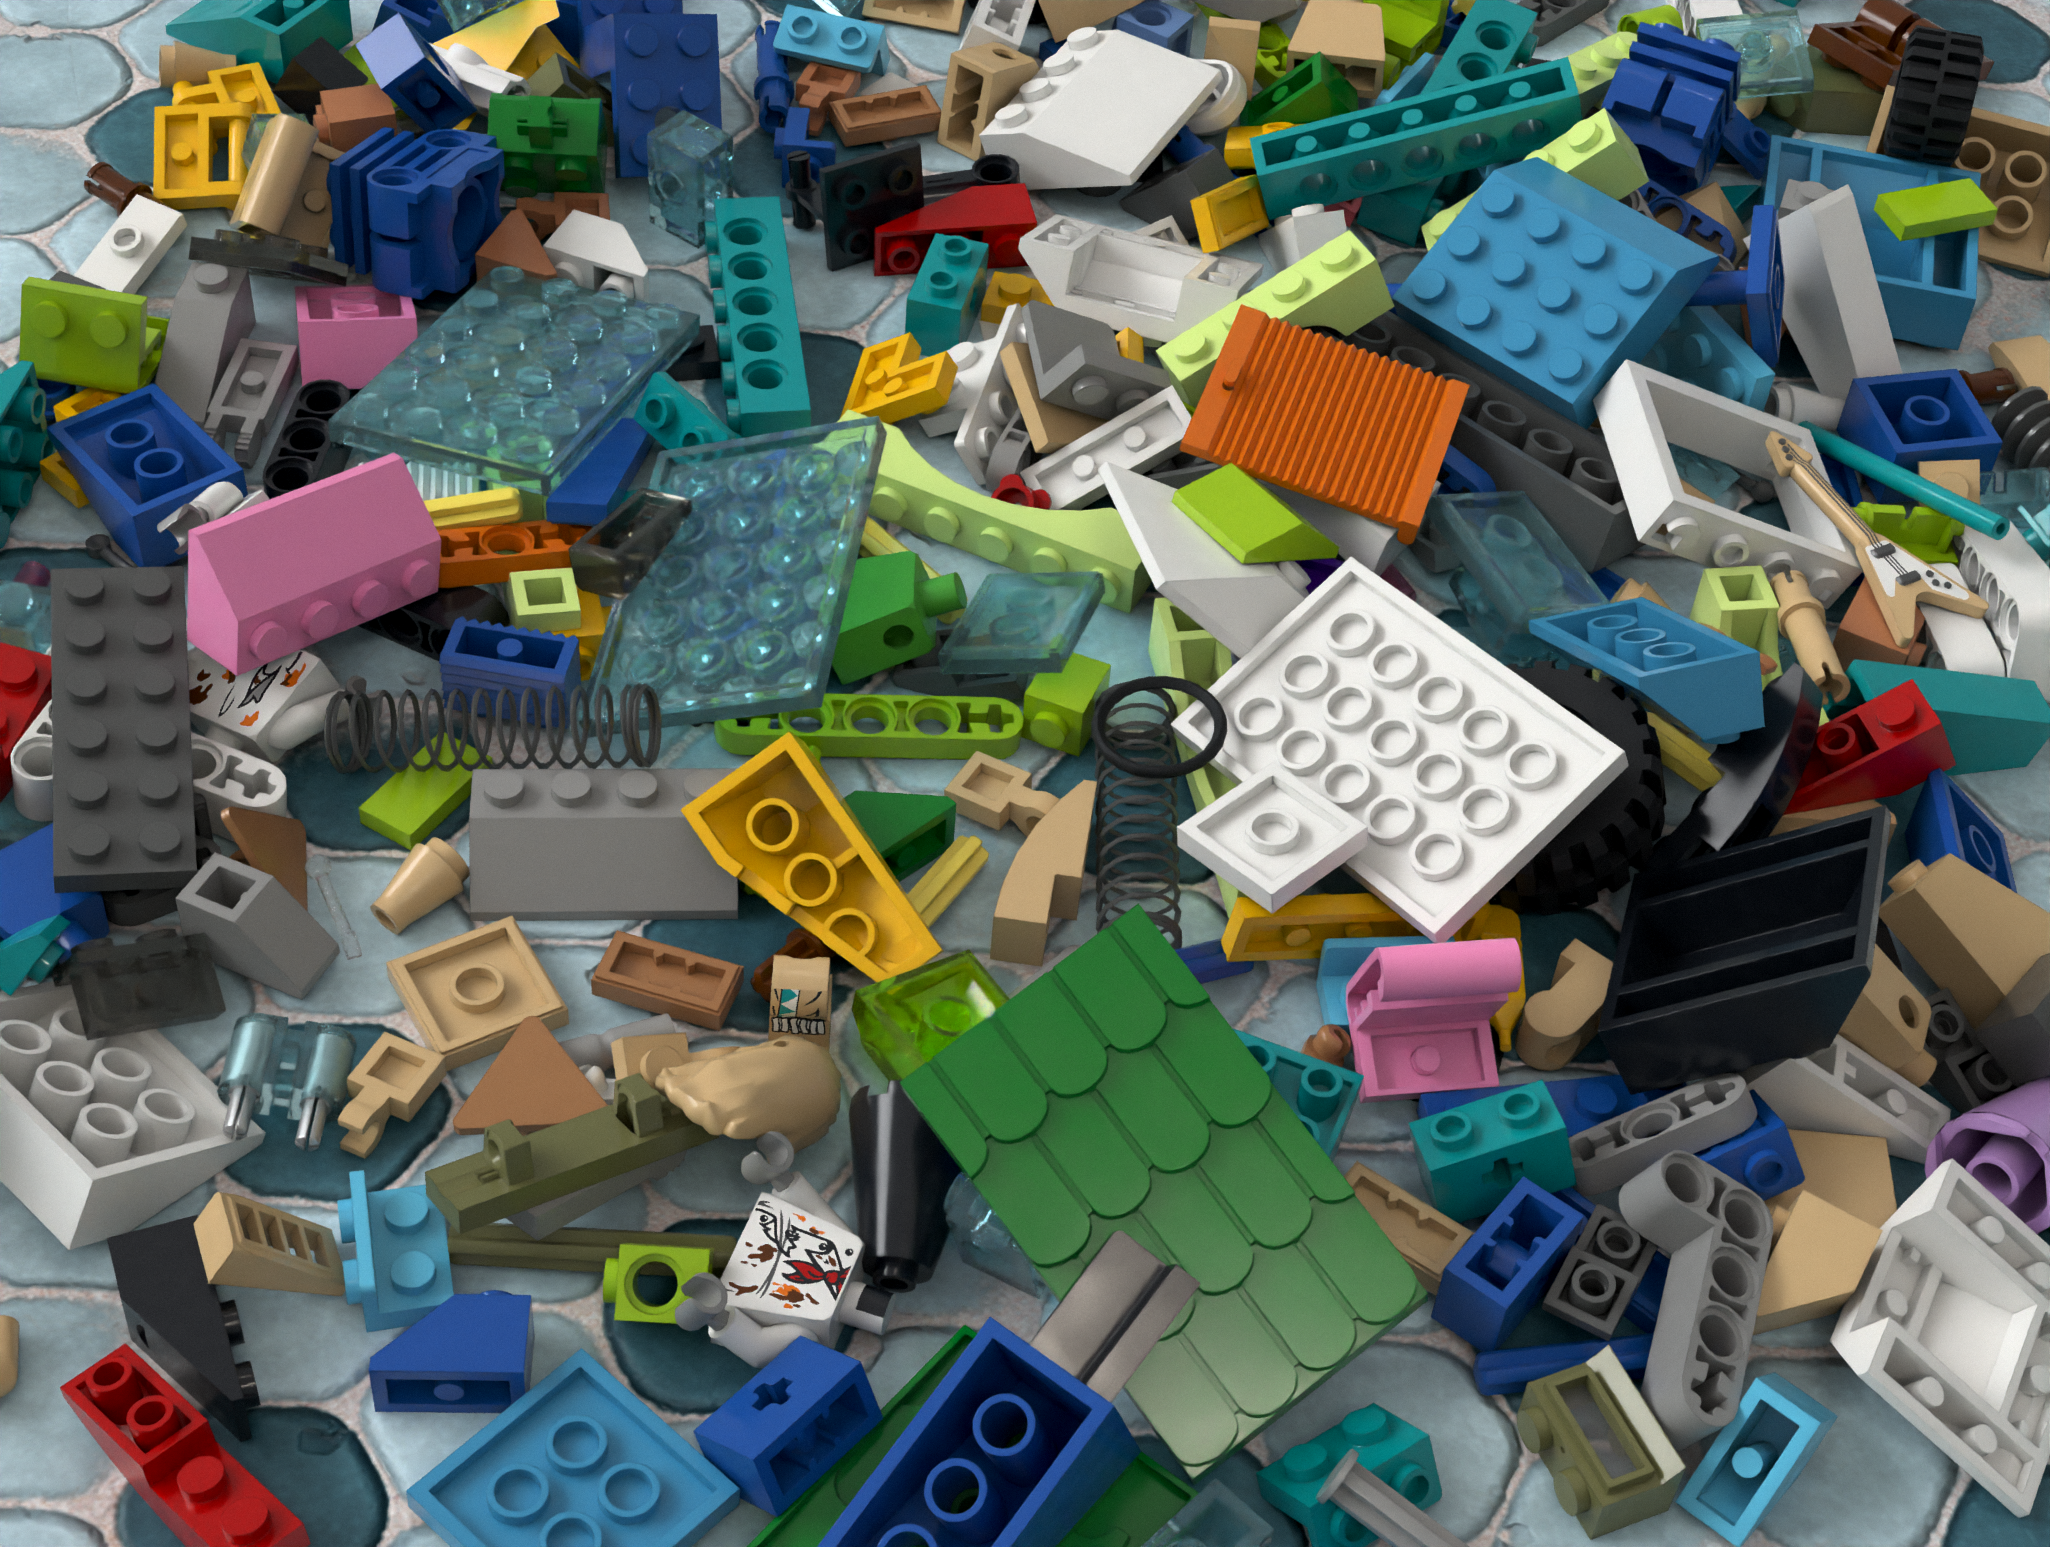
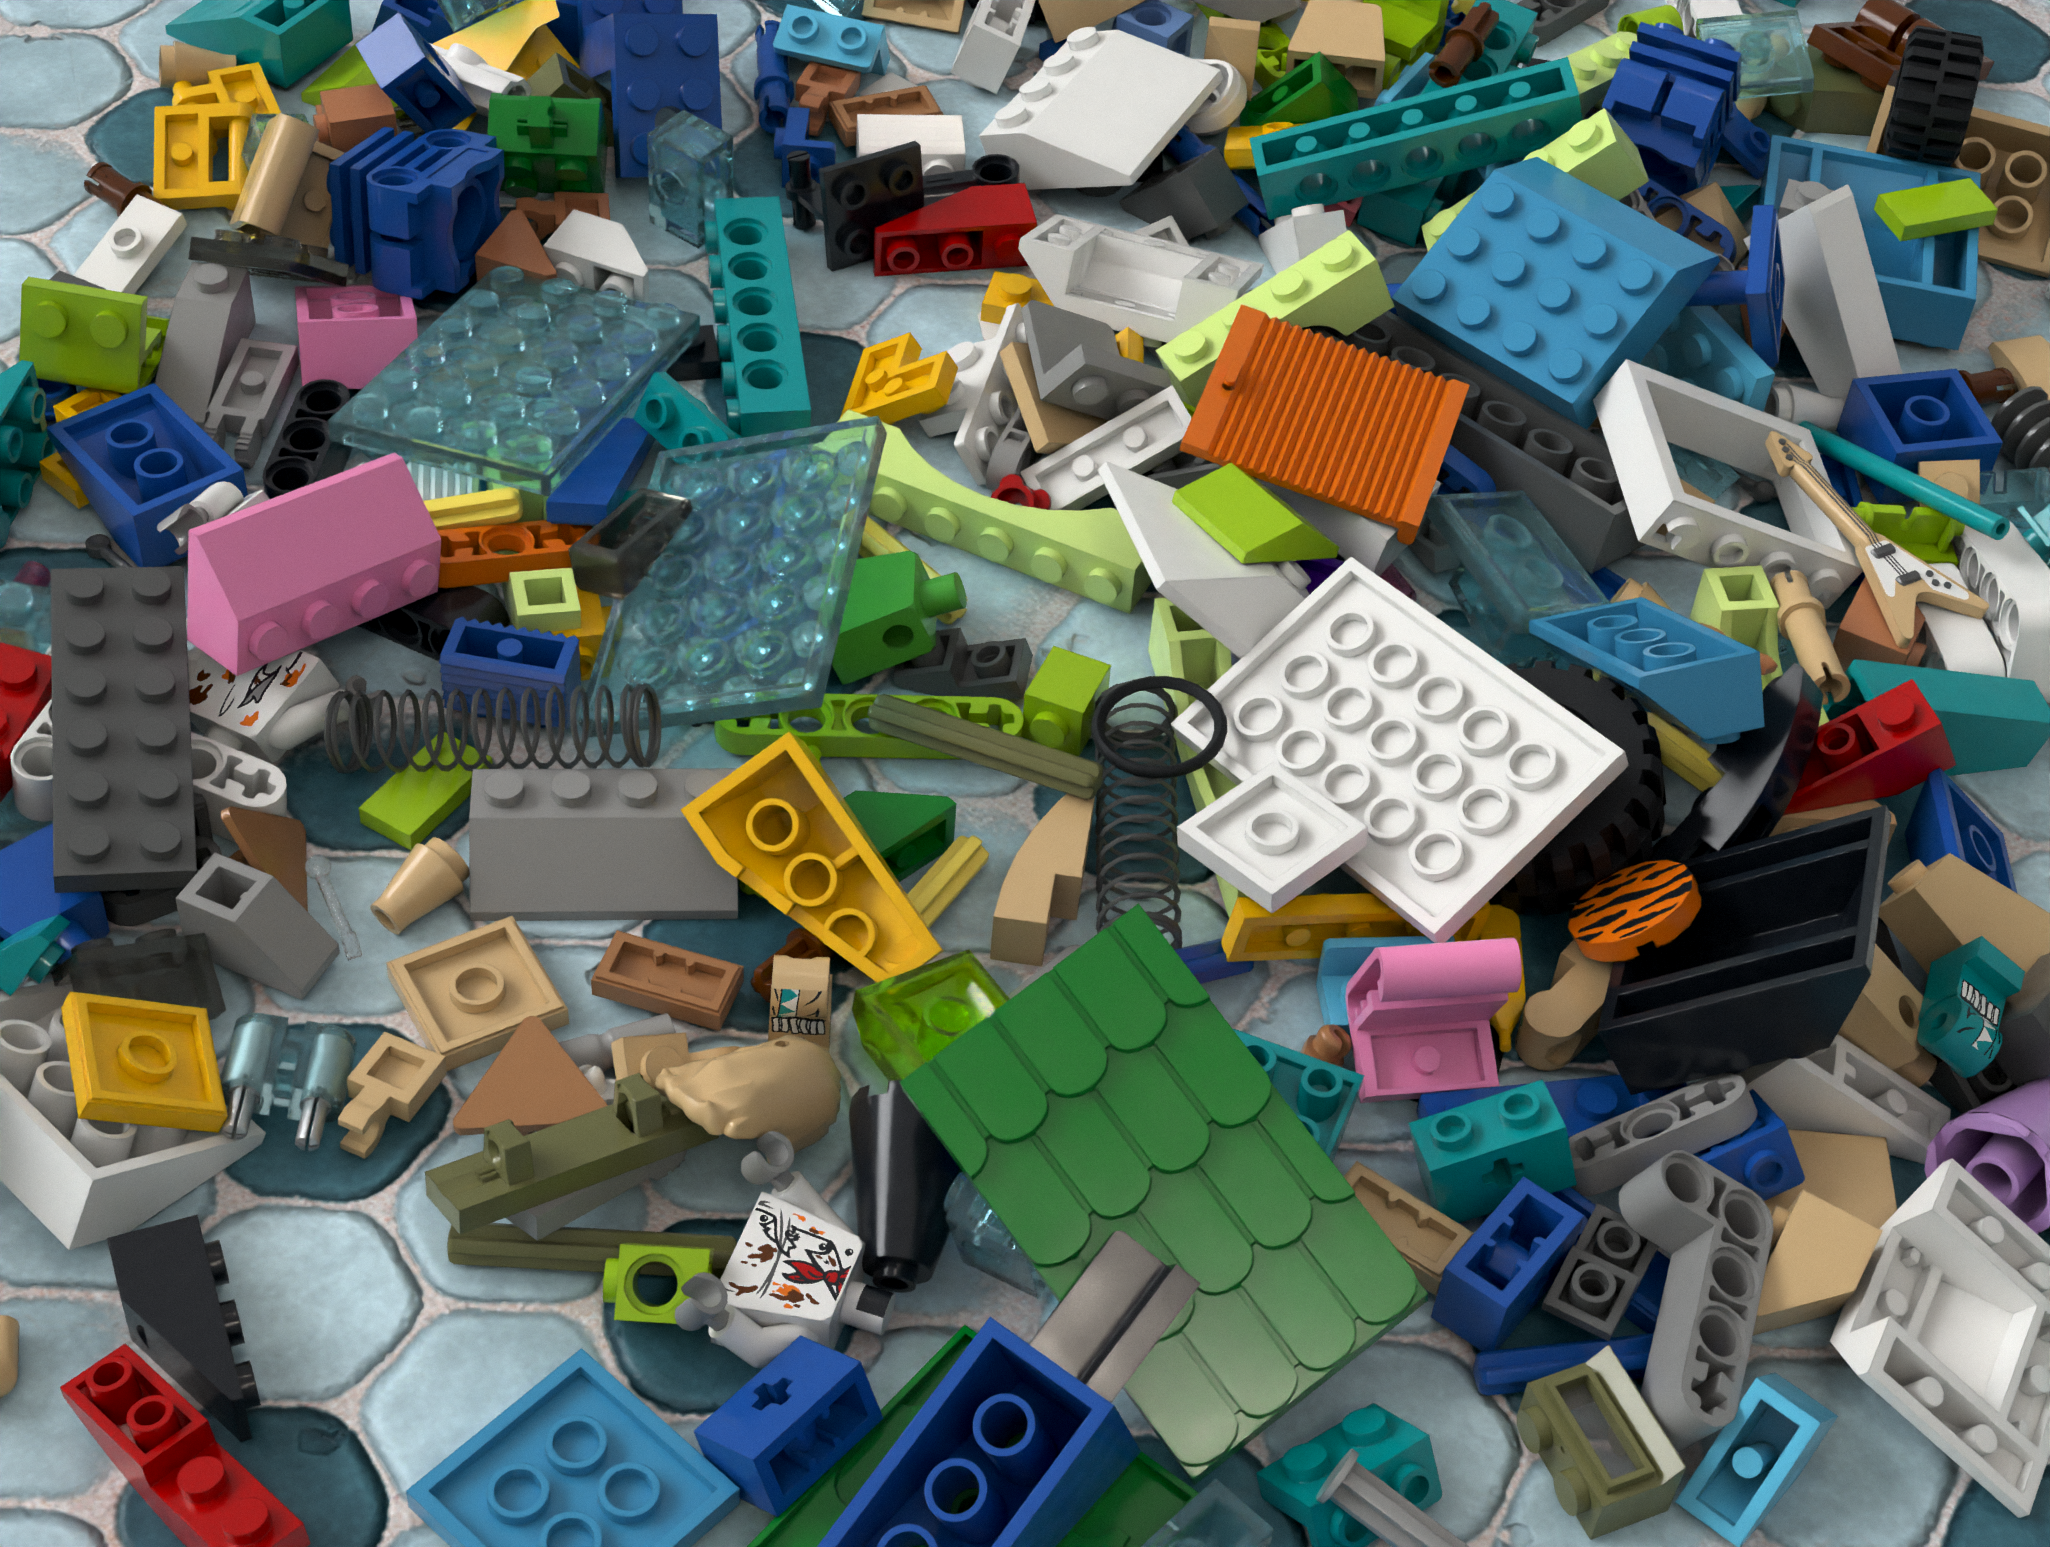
(143, 1063): none -> yellow plate
(236, 1250): tan slope -> none
(316, 70): black panel -> none
(400, 1254): medium azure bracket -> none
(459, 1357): blue slope -> none
(938, 135): none -> white brick
(947, 293): teal brick -> none
(976, 88): tan torso -> none
(986, 746): none -> olive axle
(997, 792): tan plate -> none
(1022, 623): clear light blue tile -> none
(1229, 213): yellow tile -> none
(1463, 45): none -> reddish brown axle
(1634, 908): none -> orange tile
(1966, 1005): none -> teal leg

